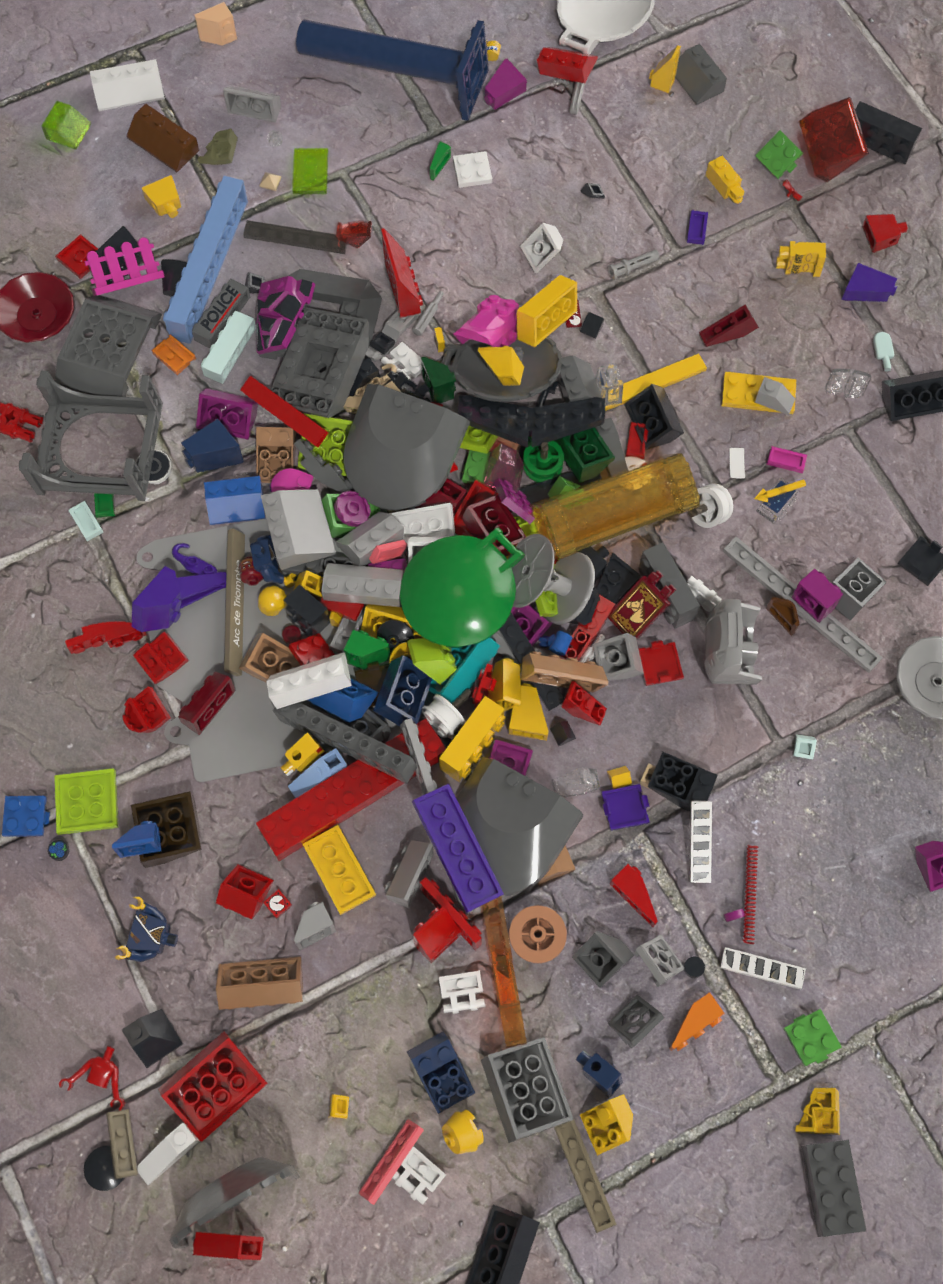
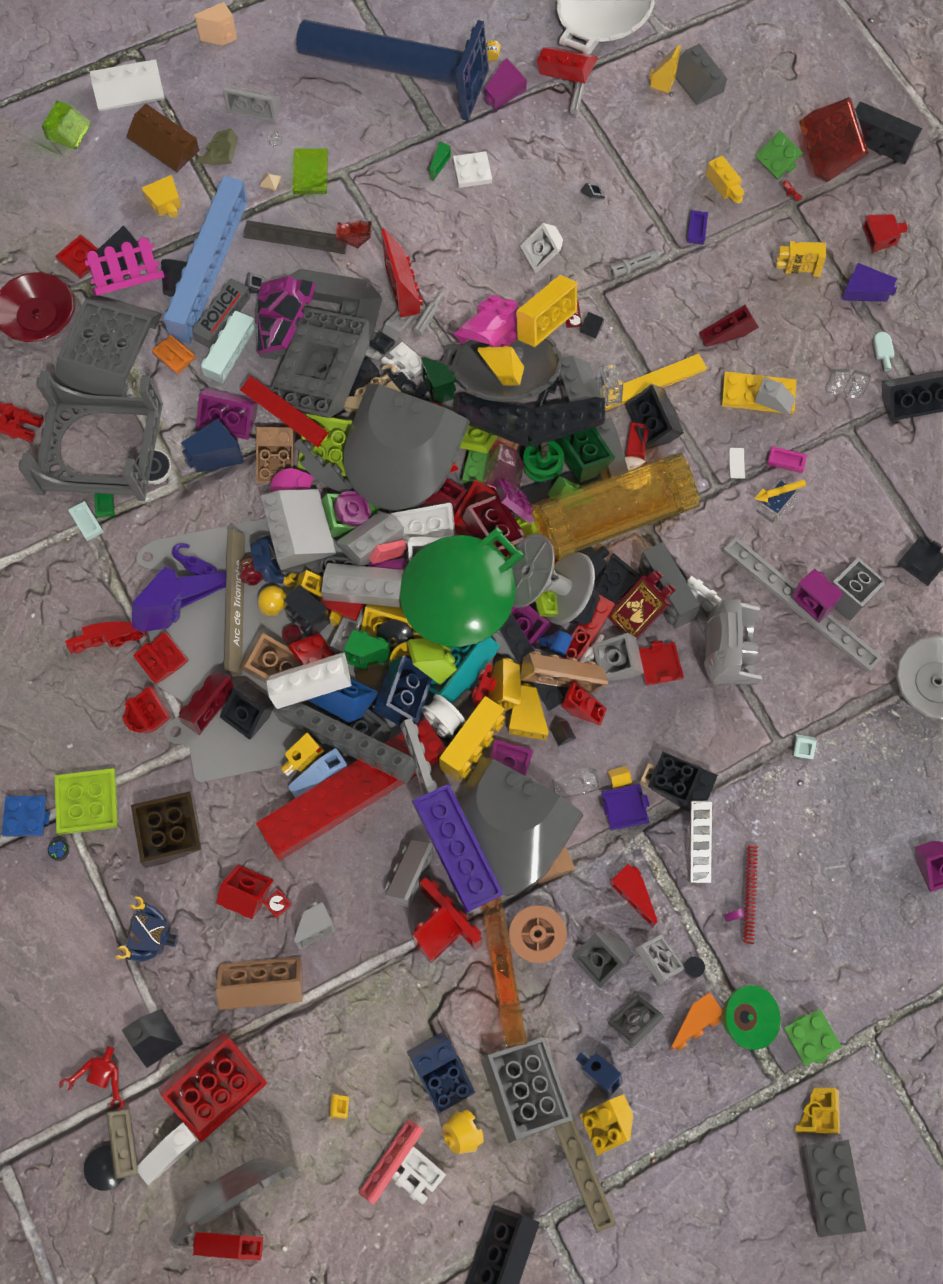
(138, 840): blue slope -> none
(234, 500): blue slope -> none
(247, 709): none -> black slope
(339, 870): yellow plate -> none
(439, 338): yellow tile -> none
(461, 985): white plate -> none
(714, 508): white wheel -> none
(751, 1017): none -> green tile
(762, 968): tile -> none
(785, 613): reddish brown slope -> none

